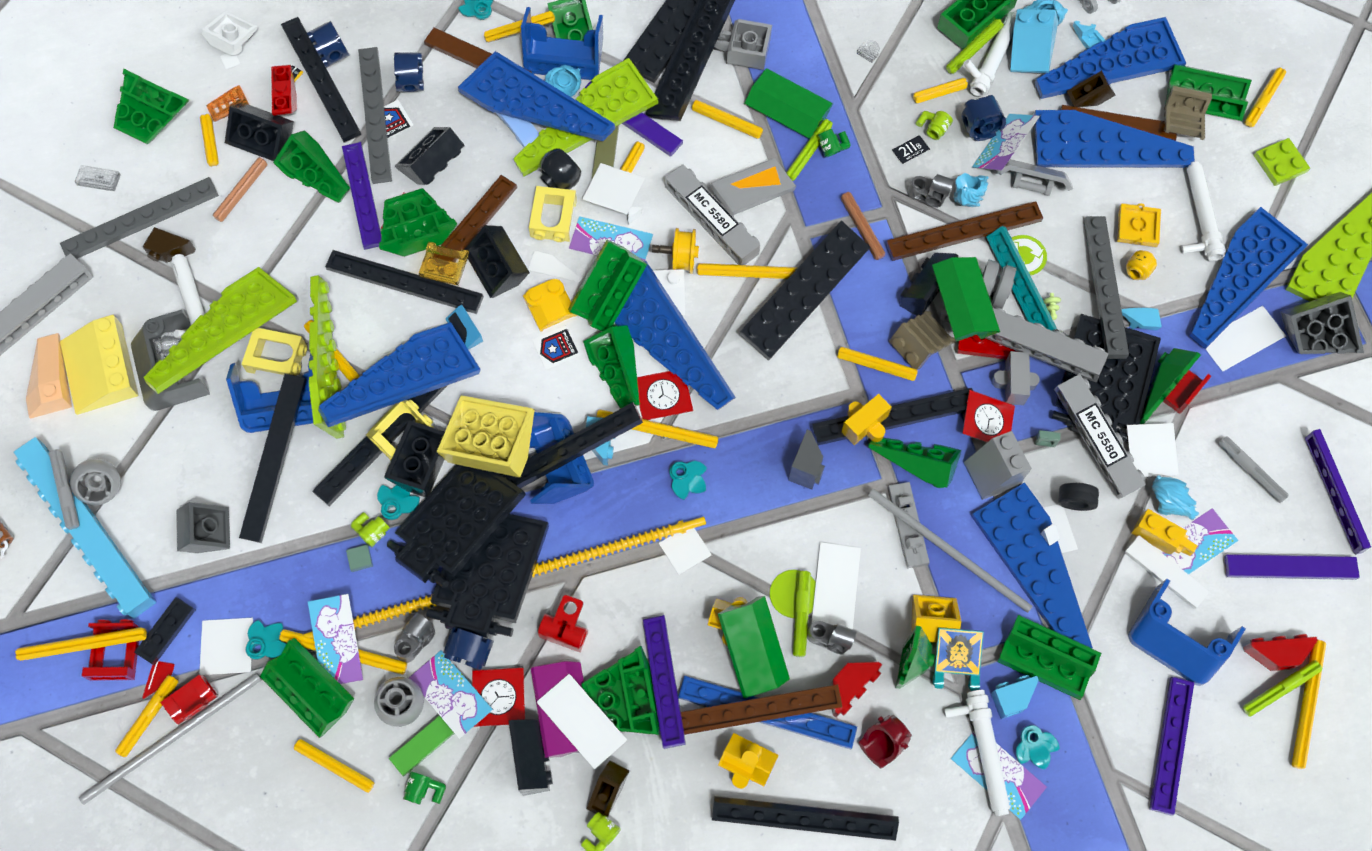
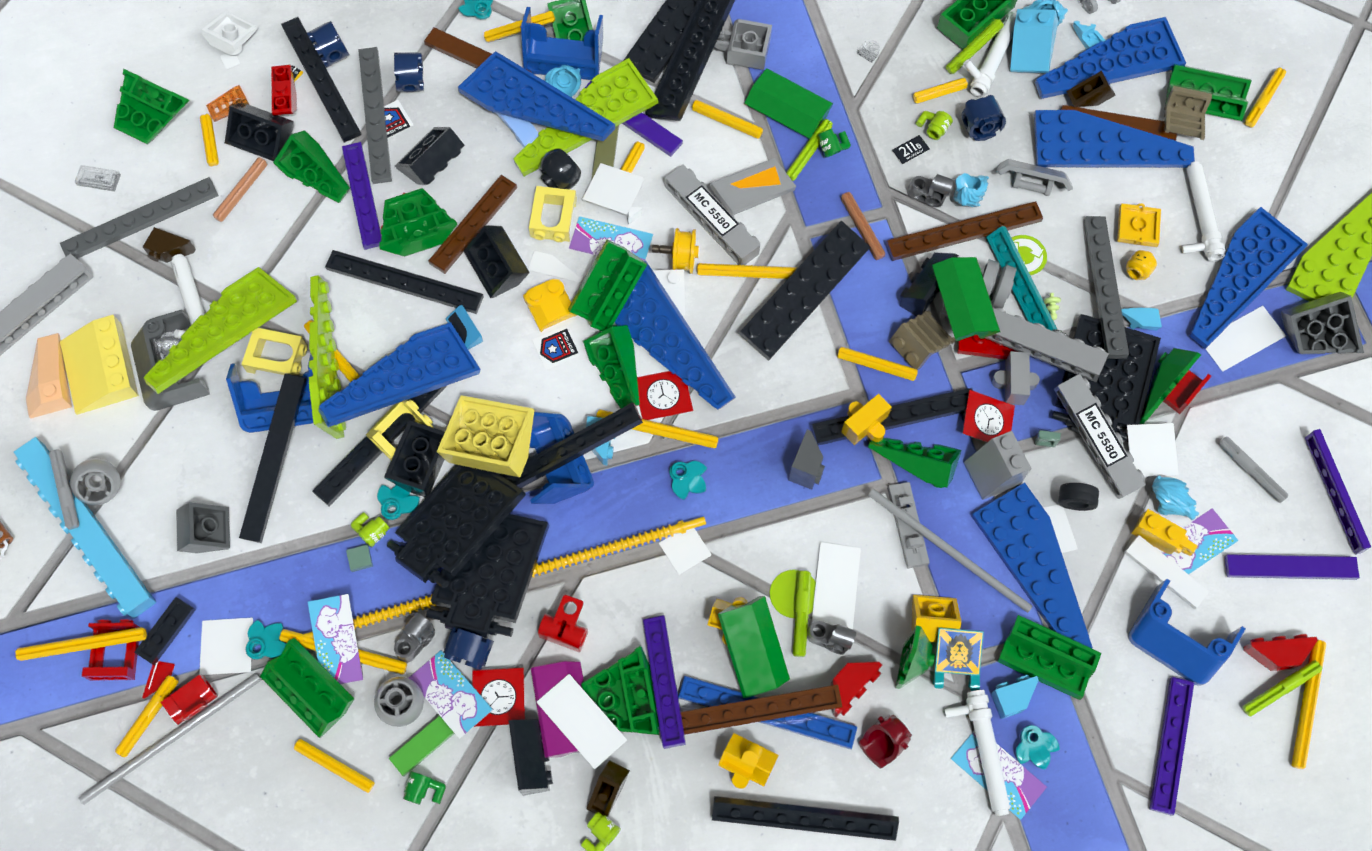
(442, 269): clear yellow plate -> none
(1006, 142): sticker -> none
(1050, 534): white piece -> none
(1281, 161): lime plate -> none

